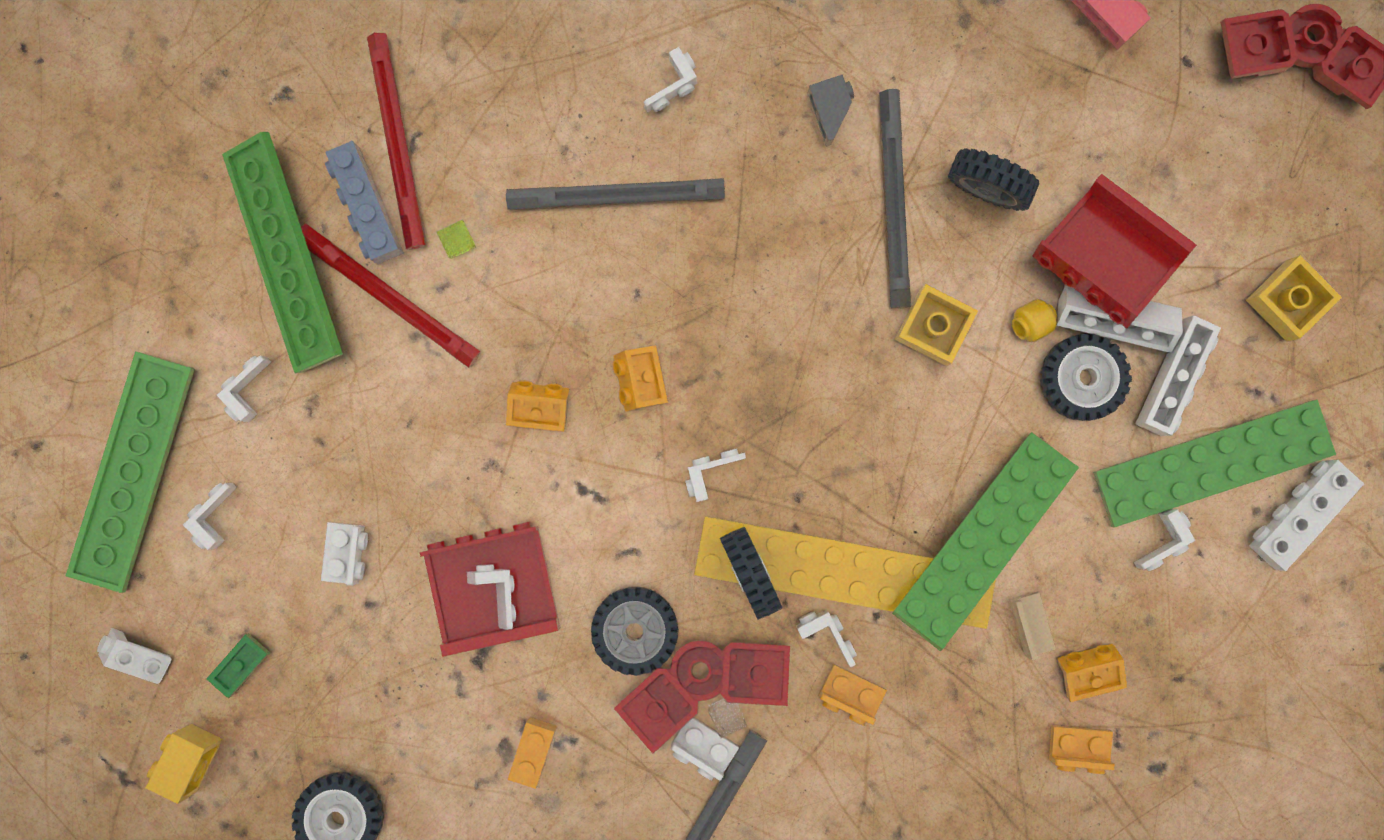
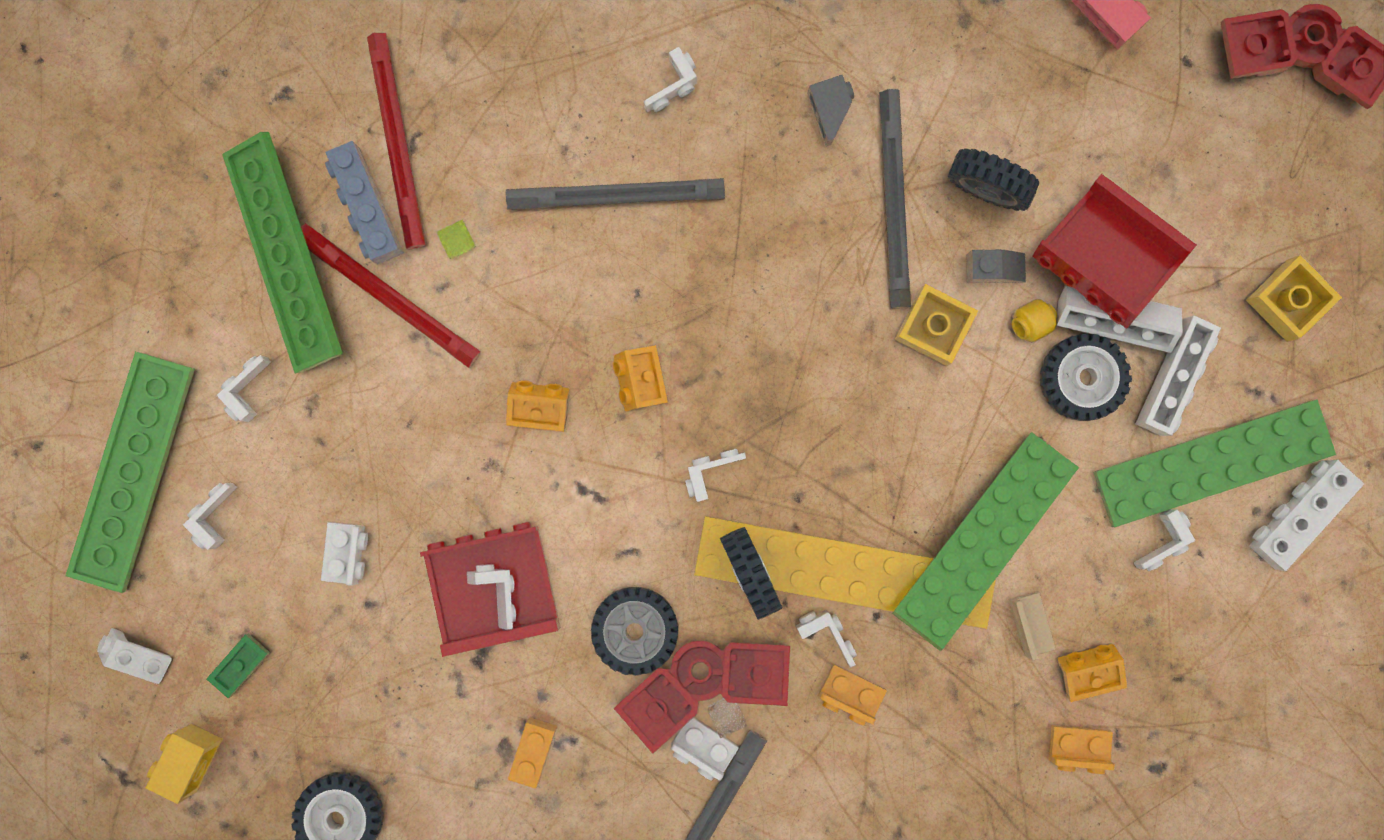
(995, 266): none -> dark grey slope

